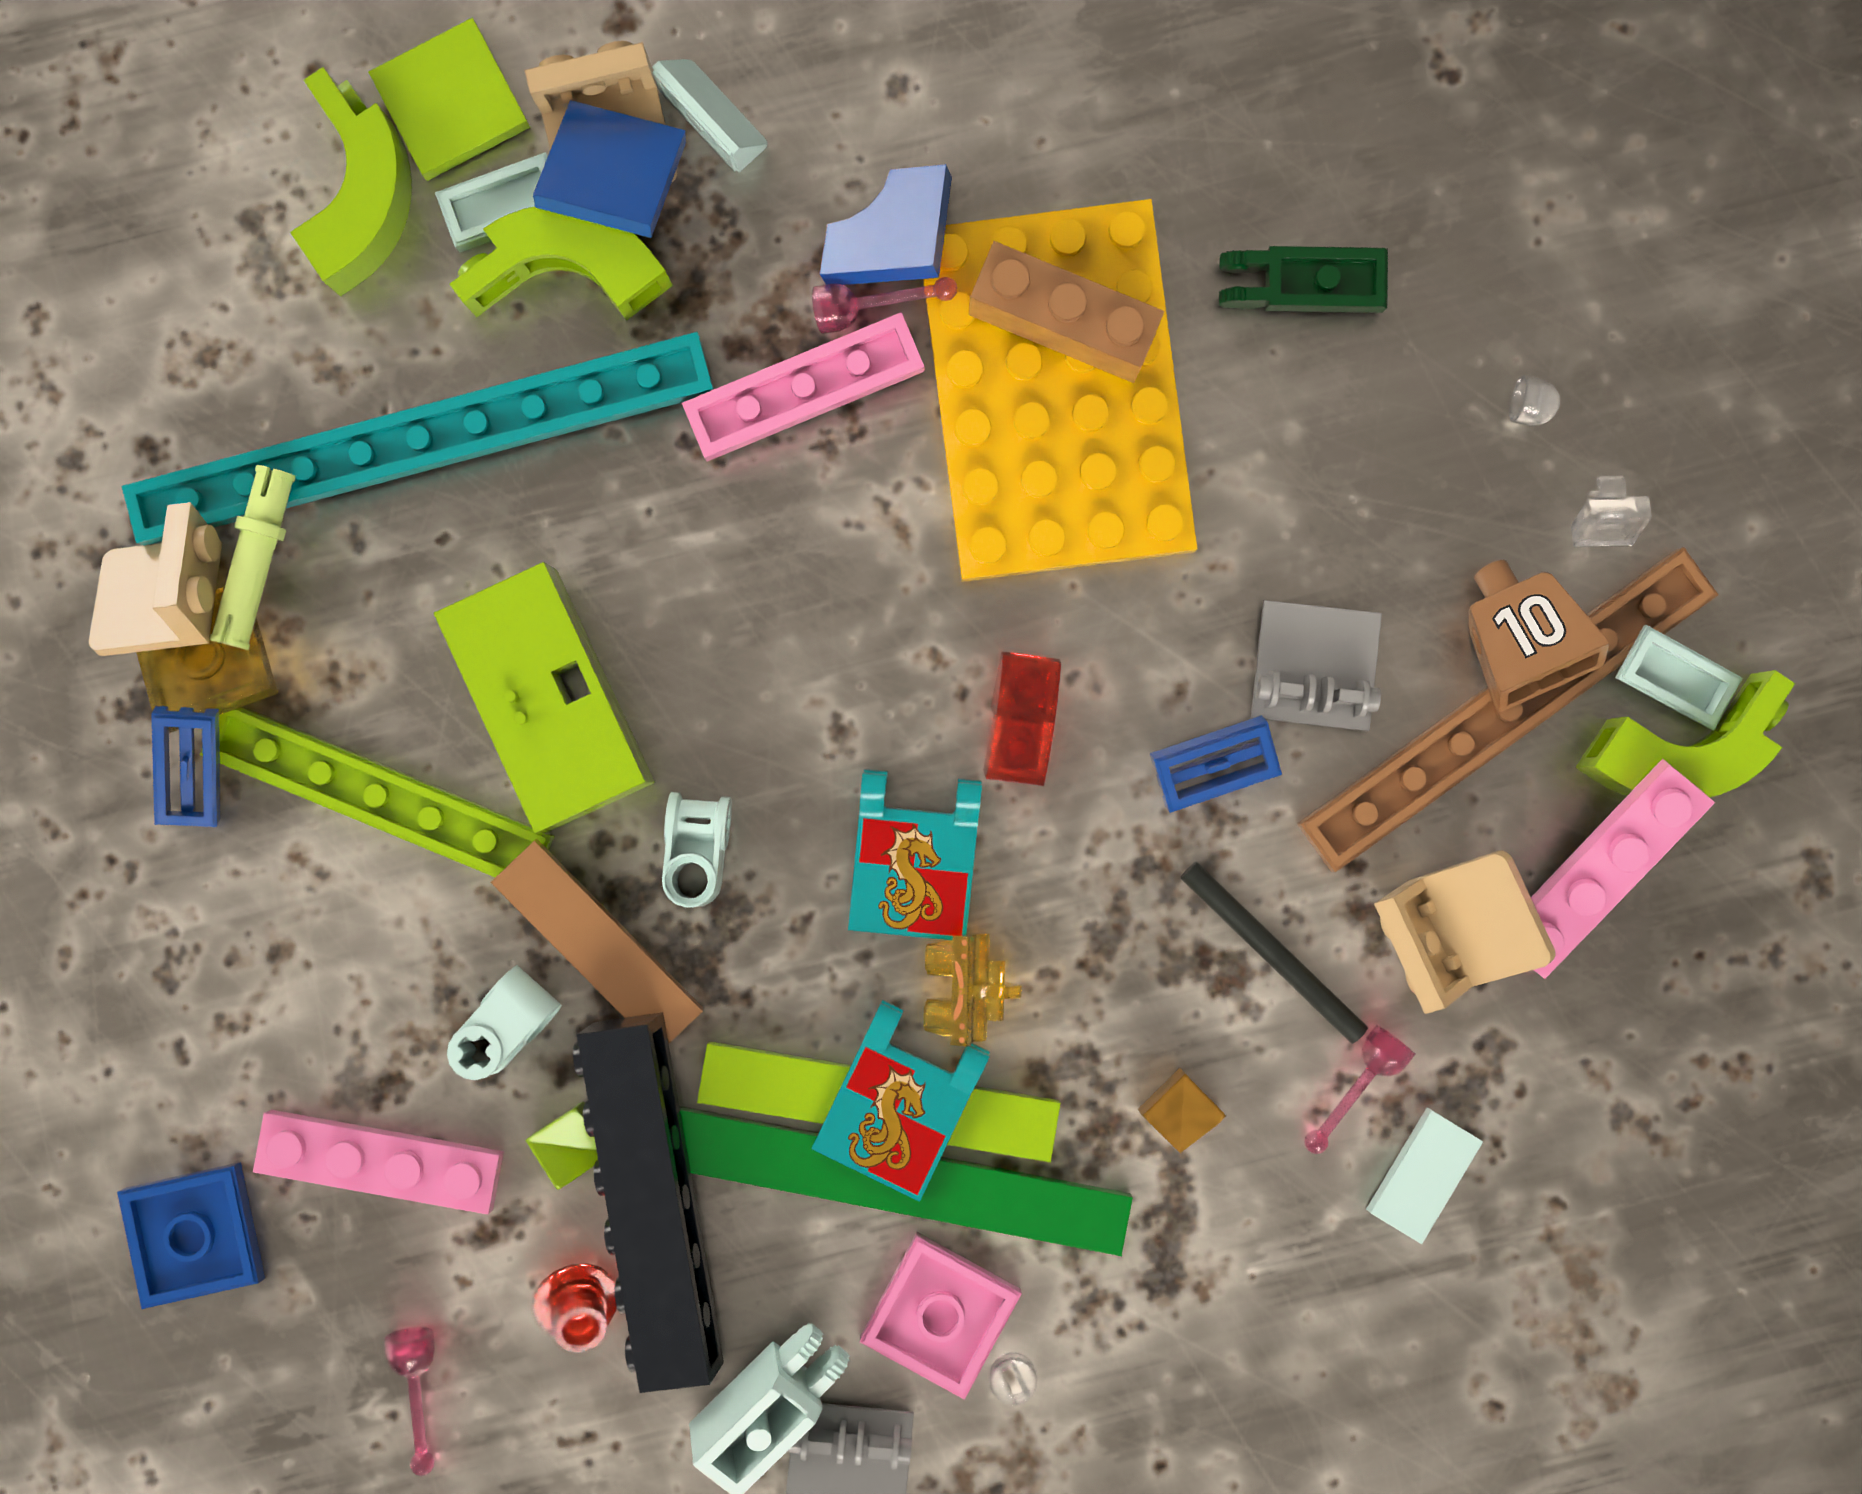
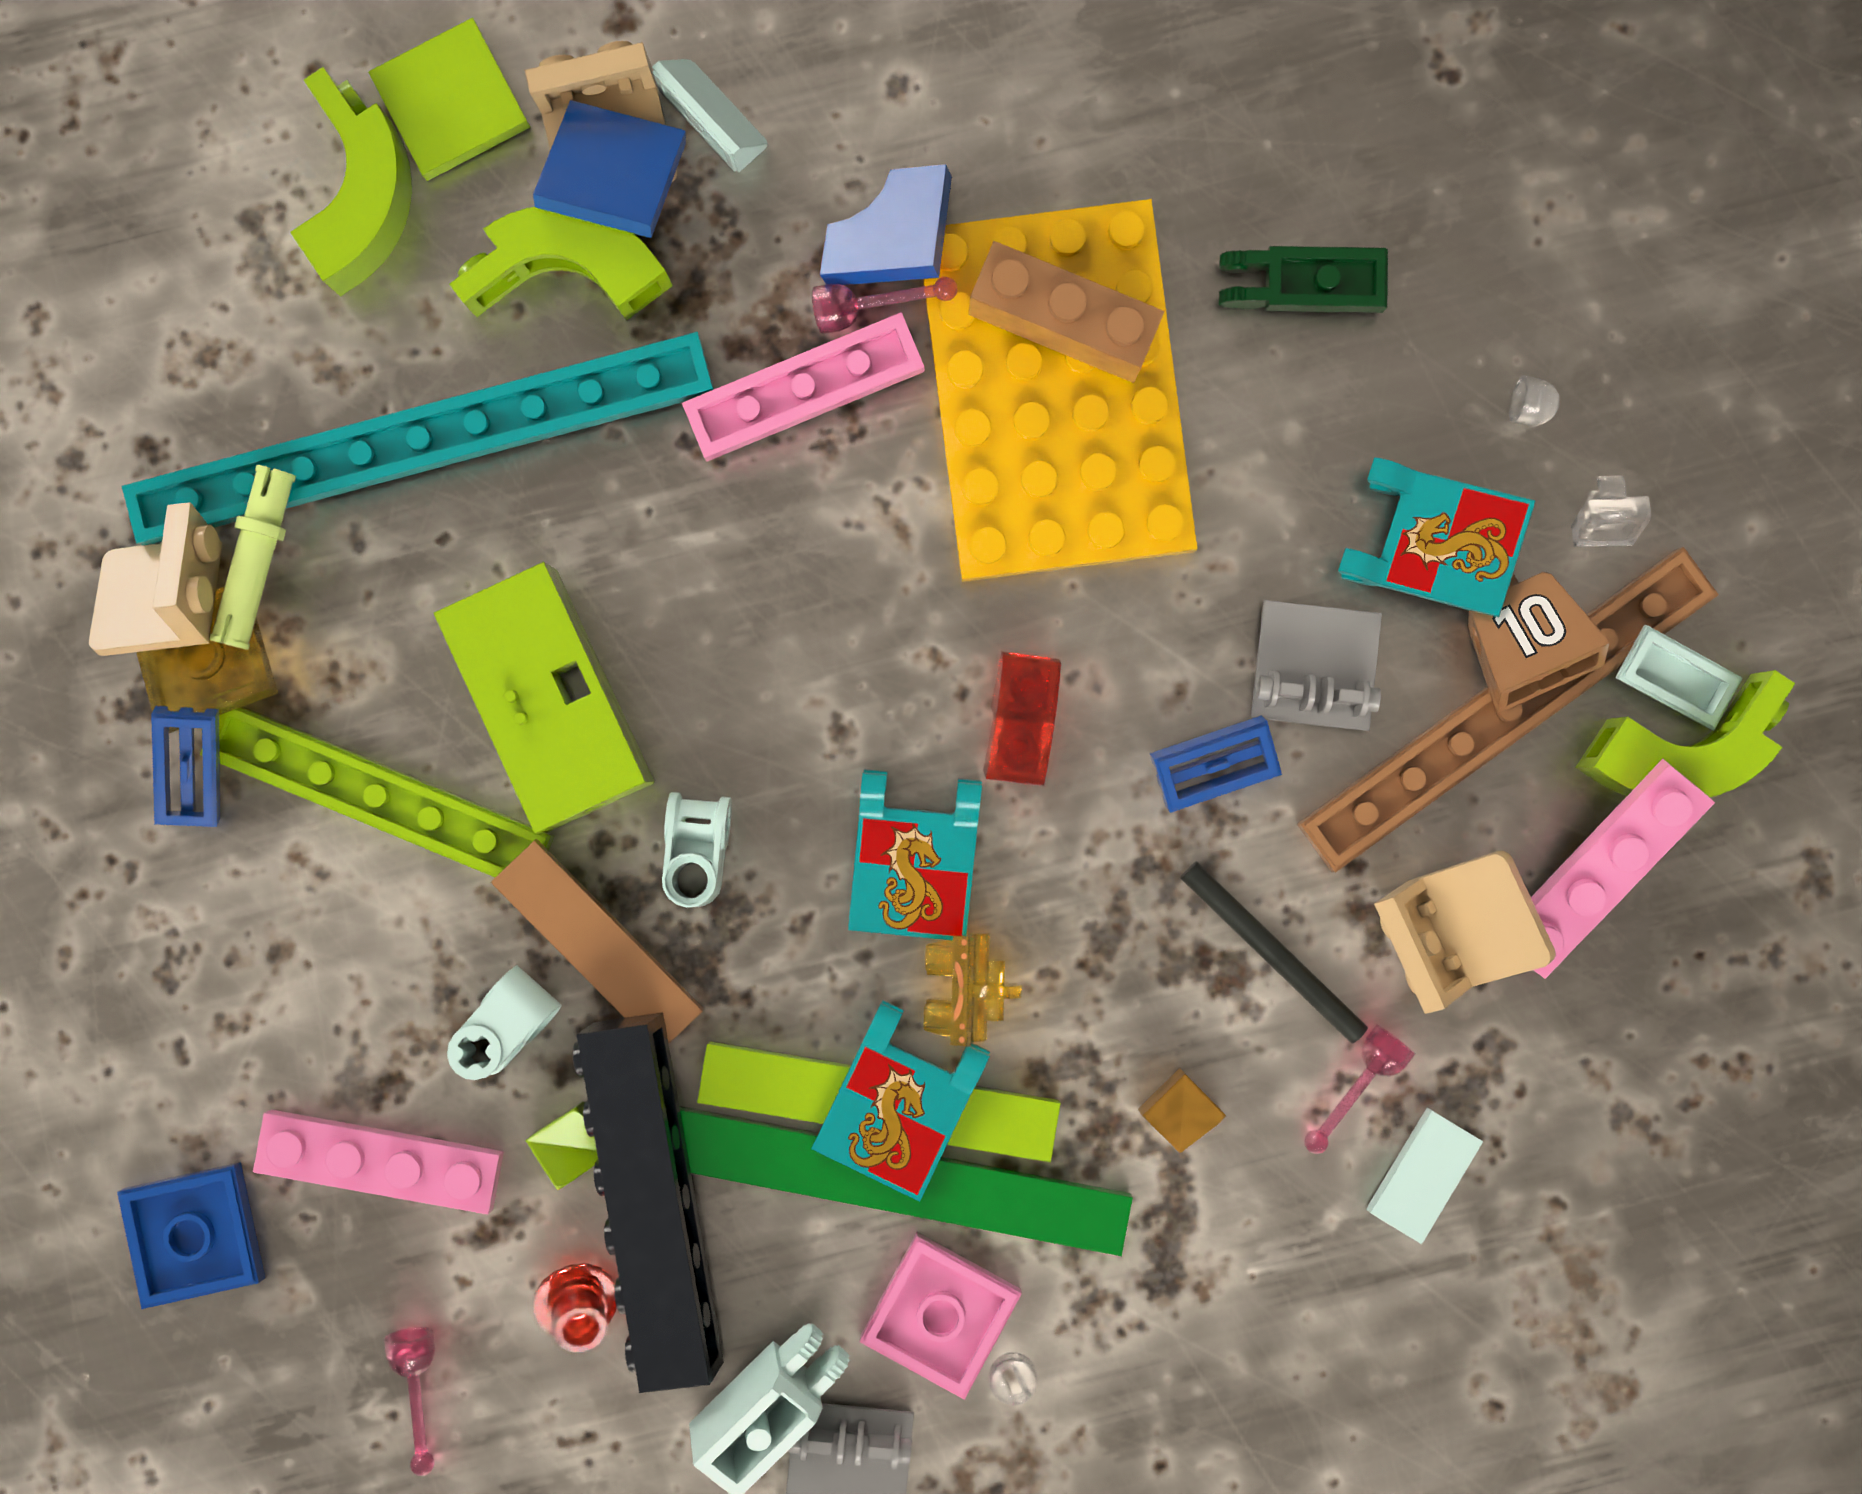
(486, 198): light aqua tile -> none
(1444, 540): none -> flag

